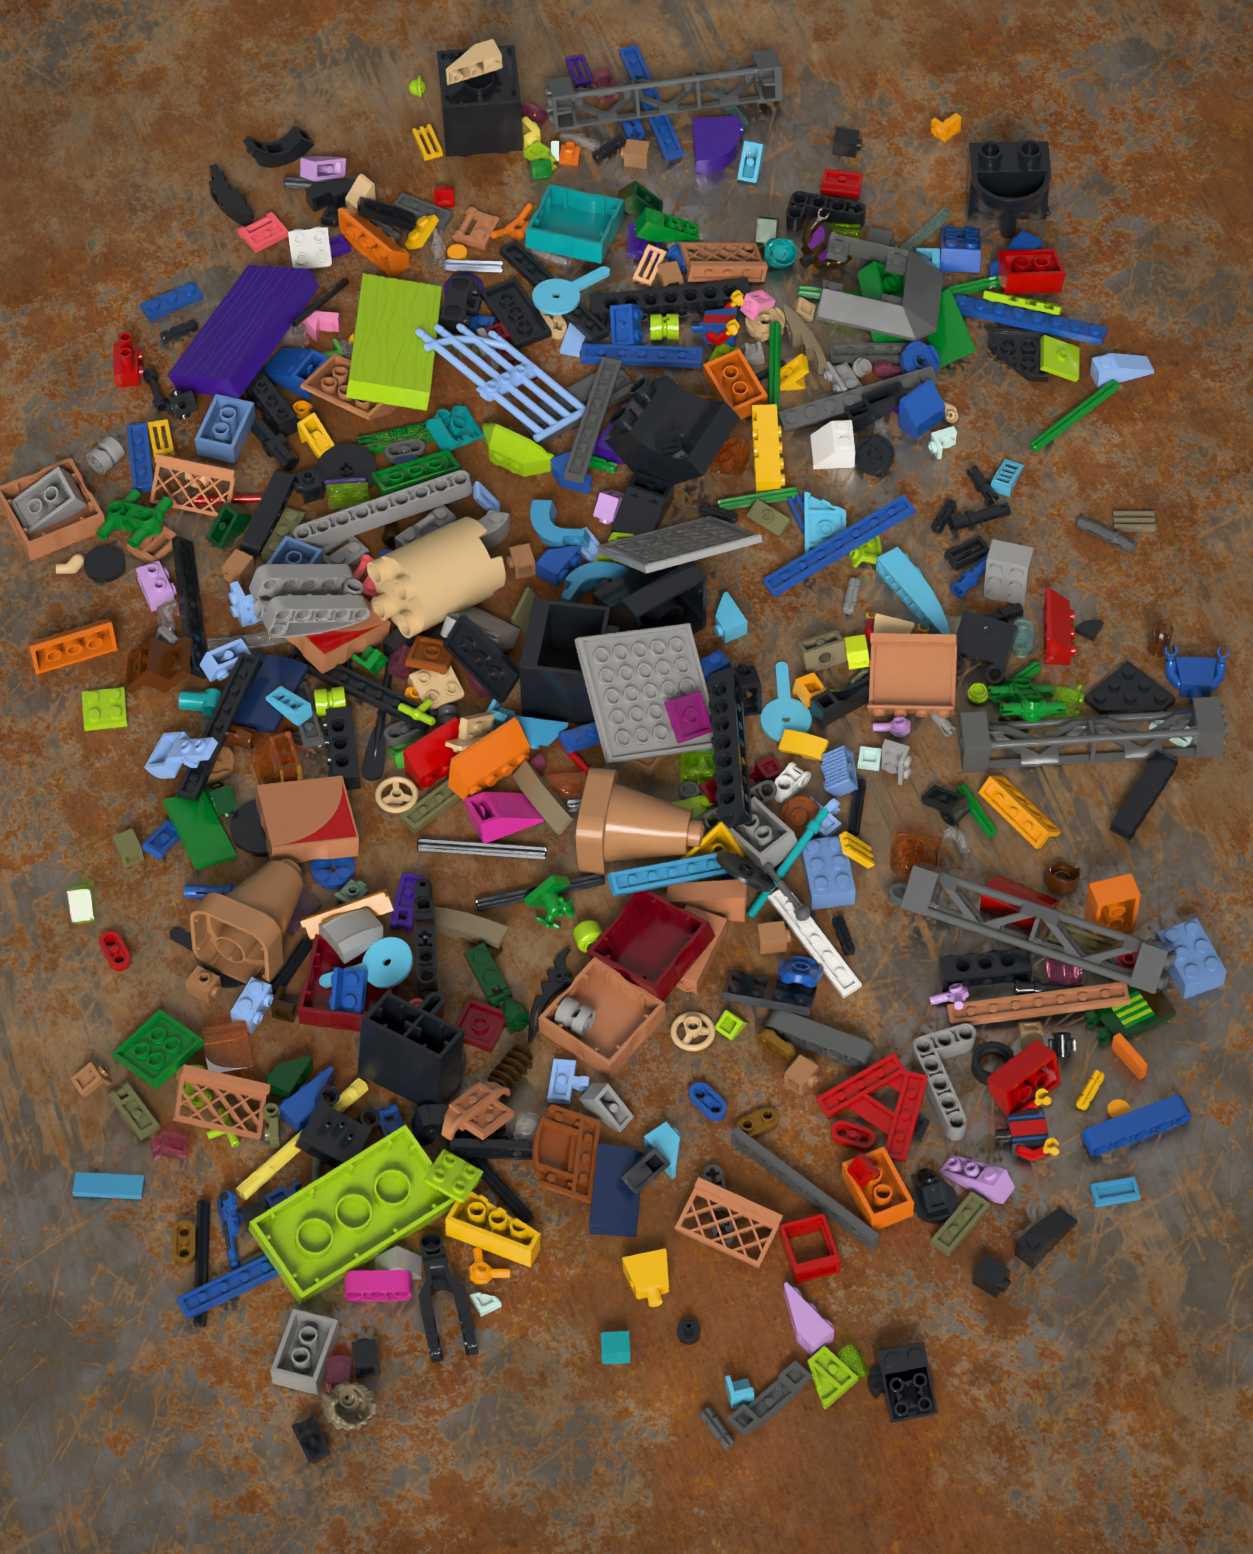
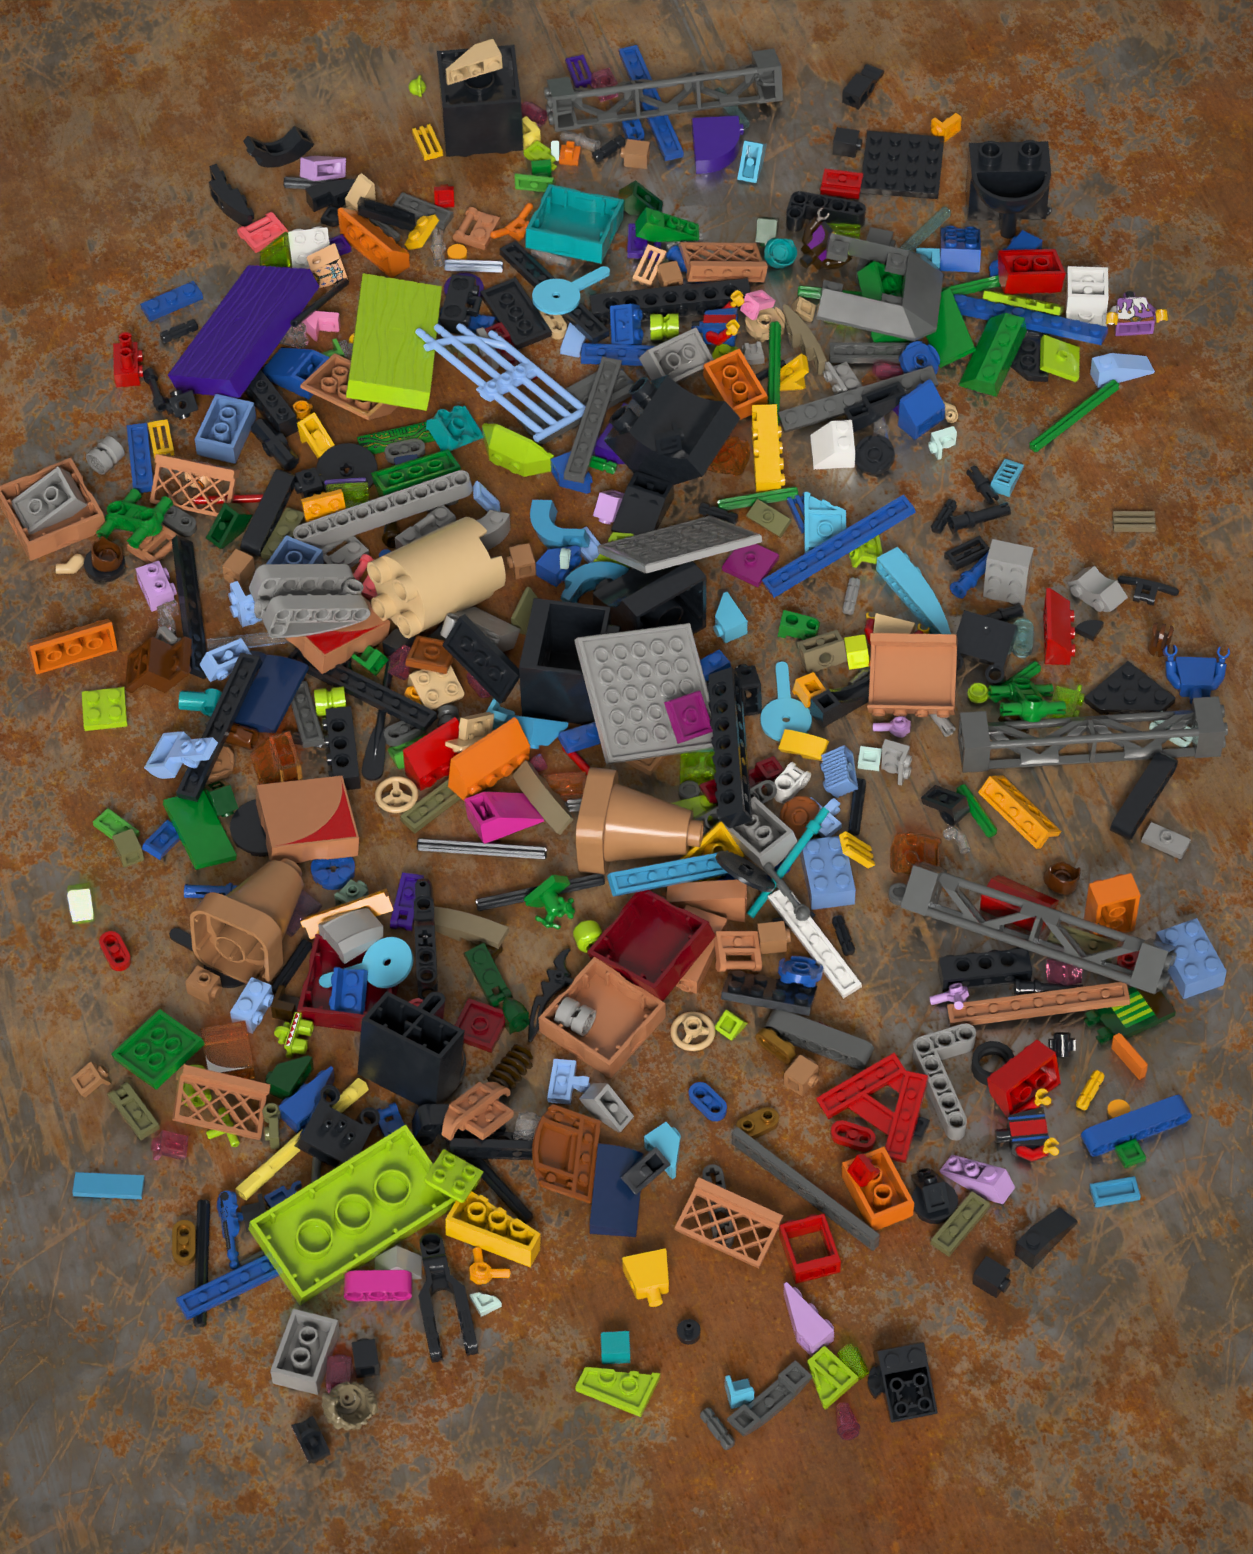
(106, 555): none -> reddish brown hair
(112, 824): none -> bright green plate
(175, 521): none -> dark grey plate
(277, 253): none -> clear neon green slope
(293, 1043): none -> lime hips
(297, 715): medium azure slope -> none
(322, 505): none -> light orange plate
(327, 266): none -> light nougat torso
(419, 712): lime piece -> none
(532, 182): none -> bright green slope
(565, 555): none -> light aqua tile
(620, 1389): none -> lime wing
(677, 357): none -> light grey slope
(737, 944): none -> nougat plate
(750, 563): none -> magenta plate
(798, 626): none -> green leg
(846, 1422): none -> clear pink cone
(861, 86): none -> black piece
(861, 367): light grey plate -> none
(902, 165): none -> black plate
(994, 354): none -> green slope
(1030, 1032): tan slope -> none
(1087, 294): none -> white bracket
(1097, 589): none -> light grey brick
(1115, 539): dark grey pin -> none
(1130, 1153): none -> green tile
(1134, 315): none -> torso
(1149, 585): none -> black piece
(1166, 840): none -> light grey plate

